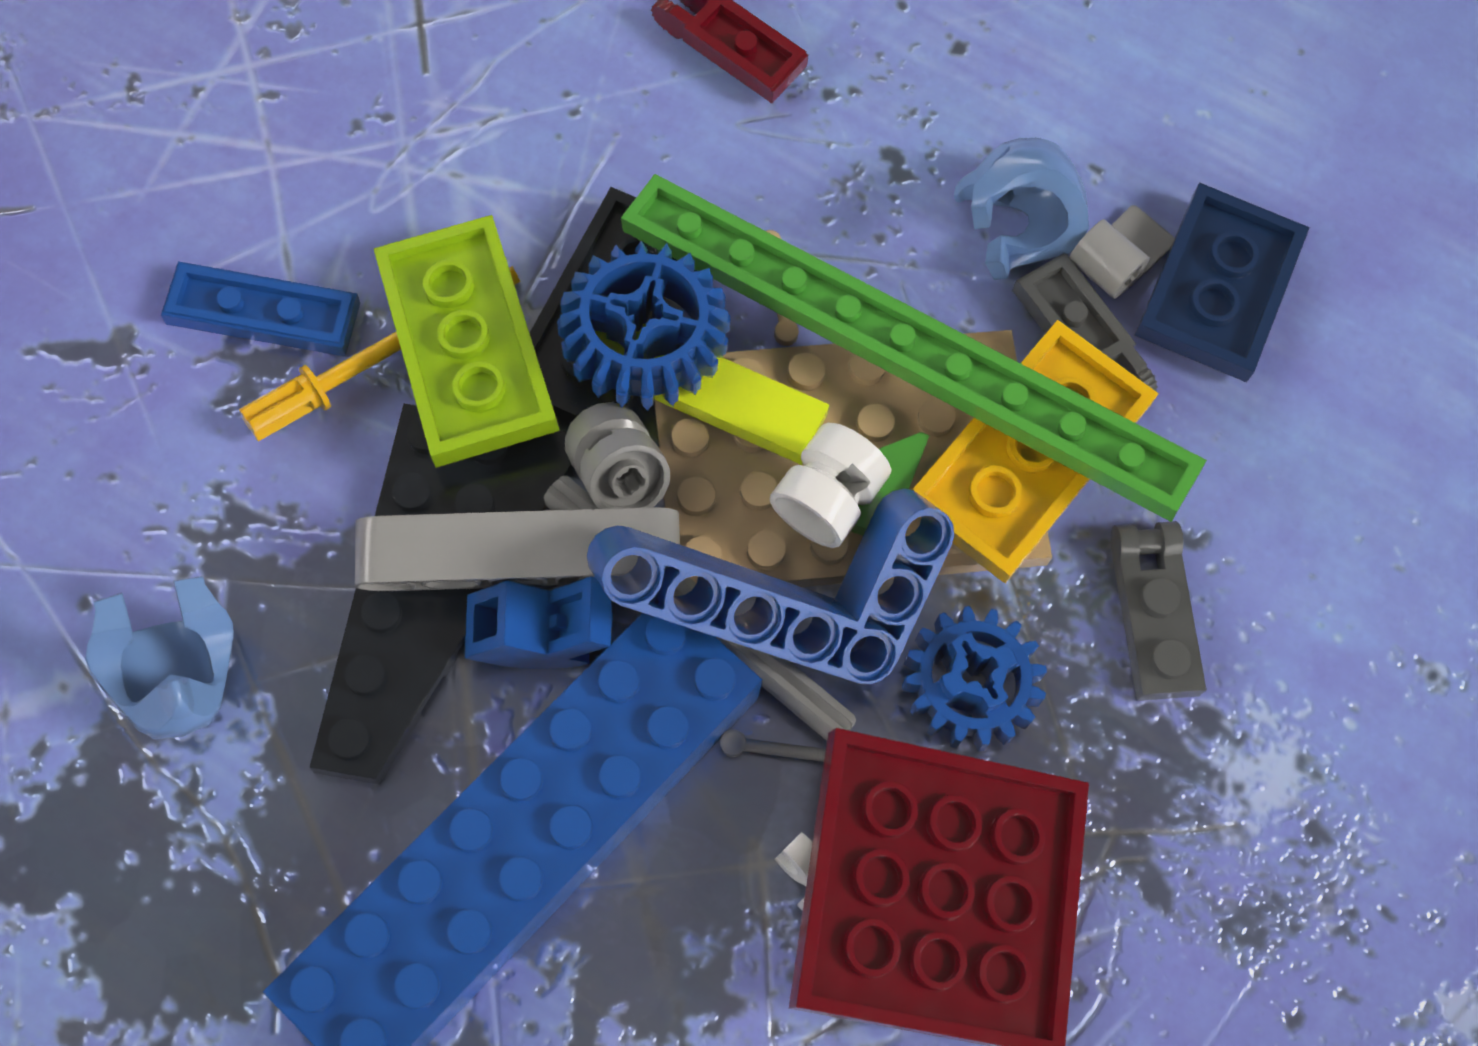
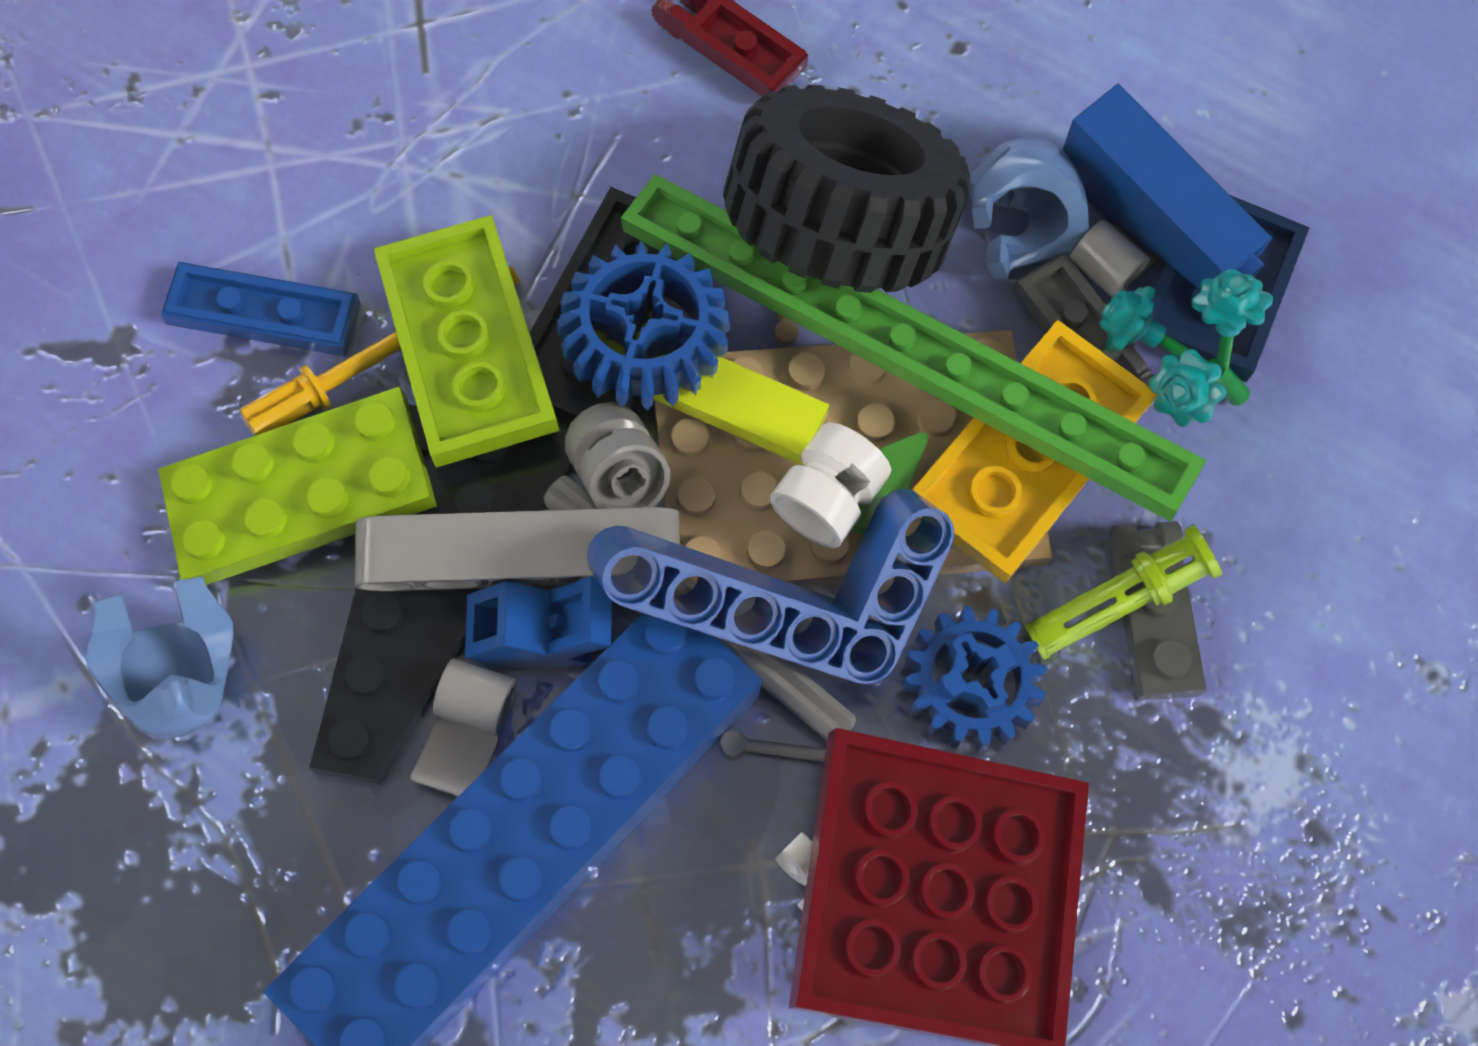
(295, 487): none -> lime plate
(470, 719): none -> light grey panel
(845, 188): none -> black tyre
(1158, 587): none -> lime pin
(1160, 191): none -> blue slope
(1186, 381): none -> teal plant

